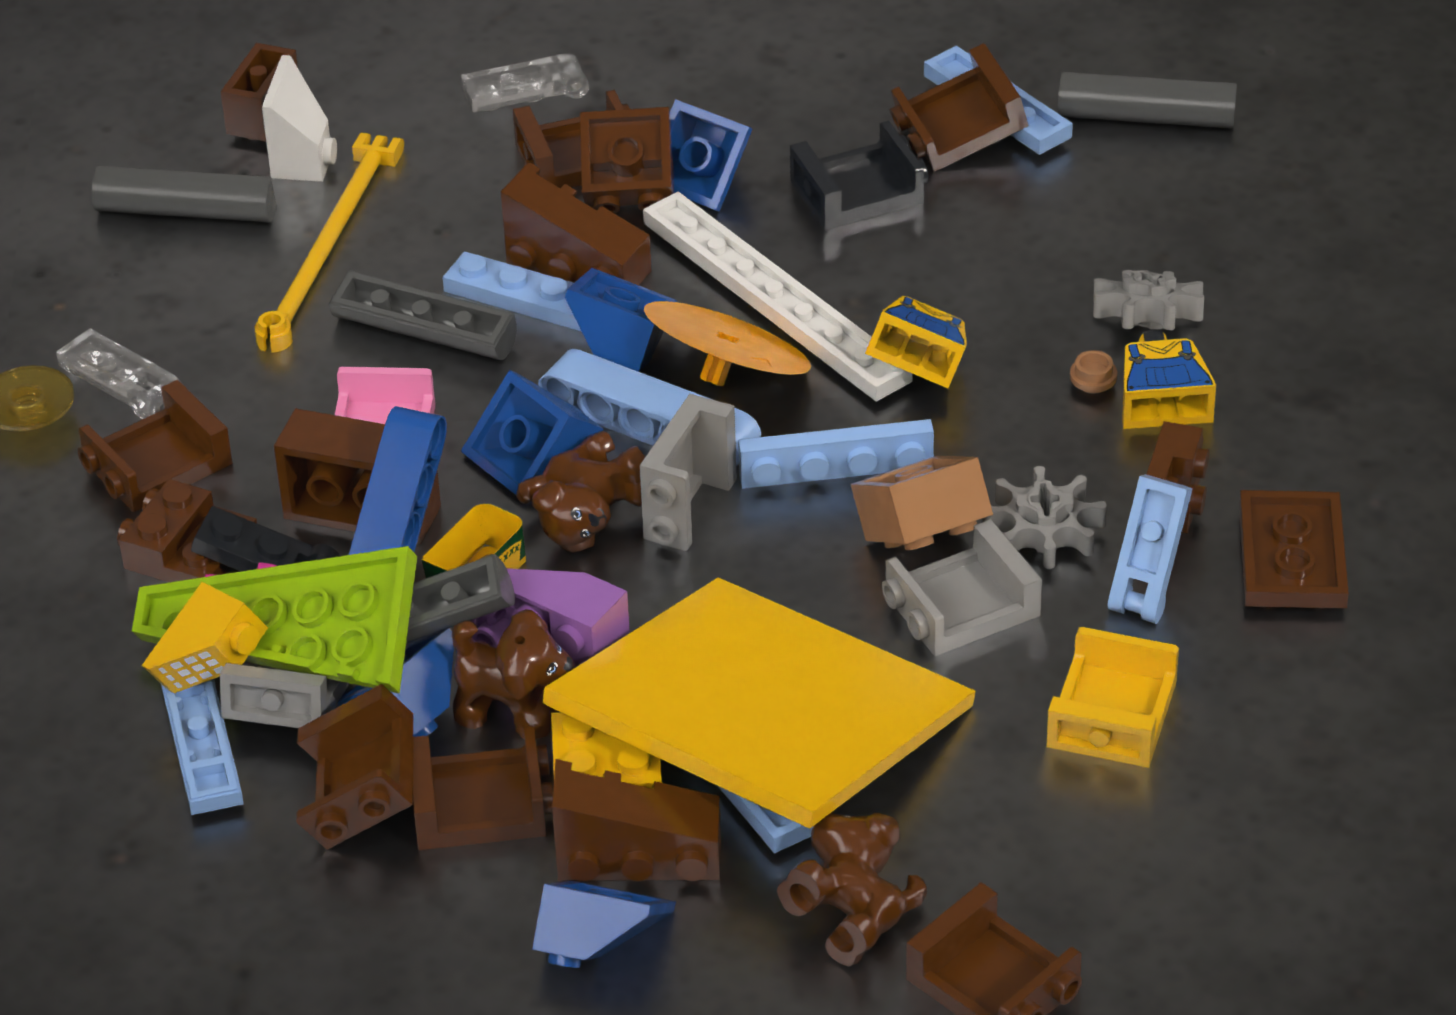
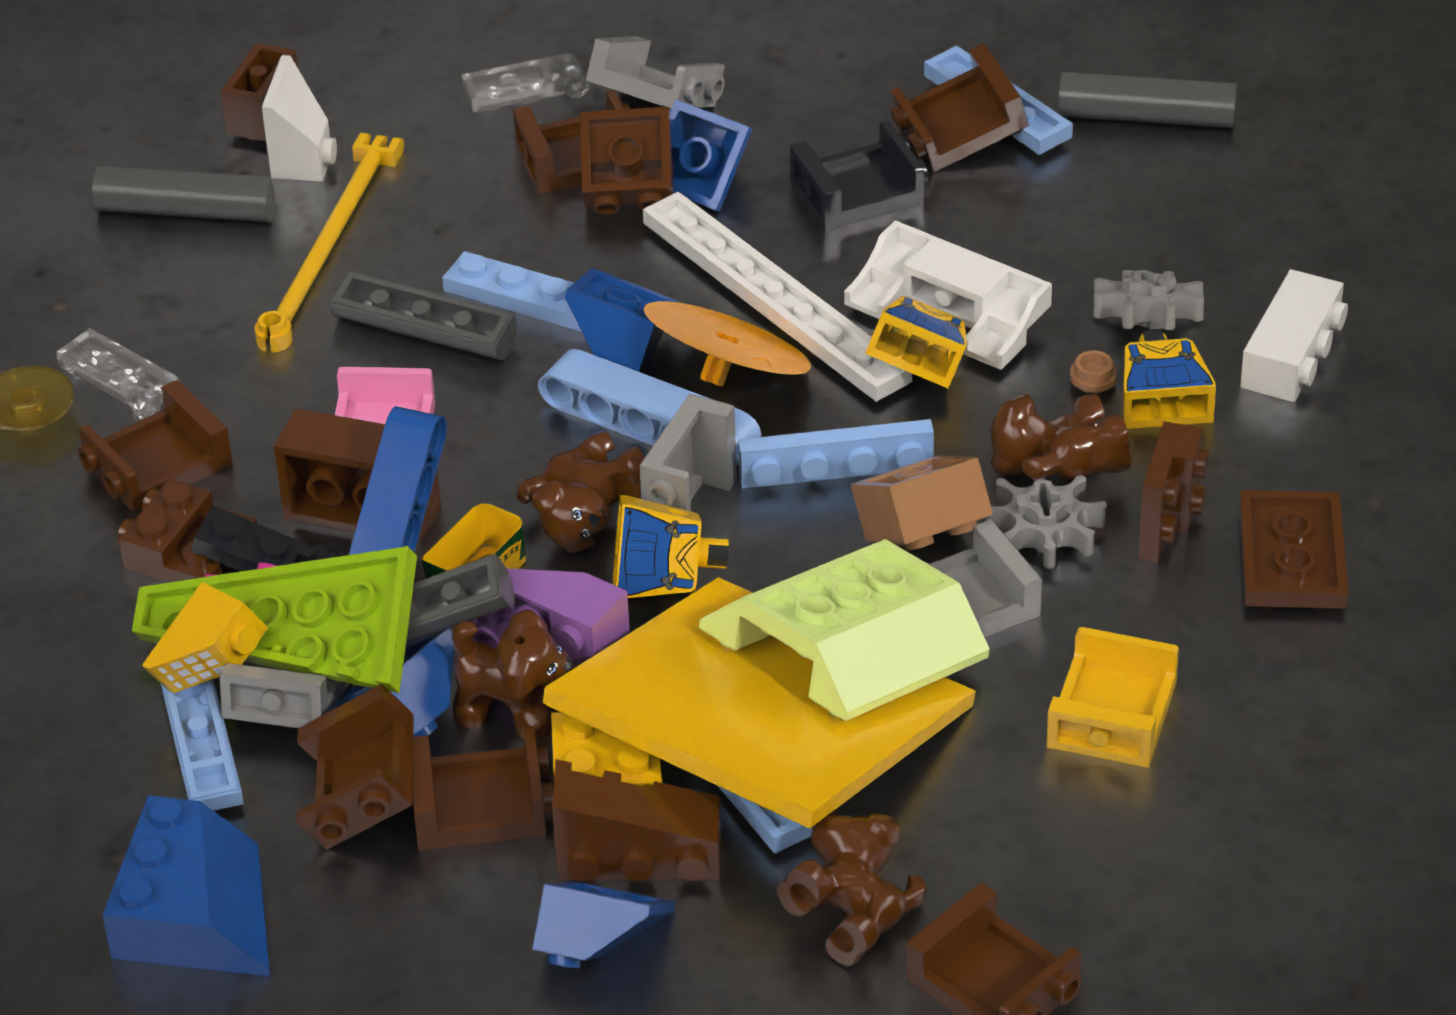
(188, 893): none -> blue wedge
(524, 431): blue slope -> none
(565, 237): reddish brown wedge -> none
(621, 67): none -> light grey panel
(661, 549): none -> torso
(867, 622): none -> yellowish green slope
(984, 293): none -> white bracket
(1063, 446): none -> reddish brown animal
(1149, 547): light blue plate -> none
(1293, 336): none -> white brick

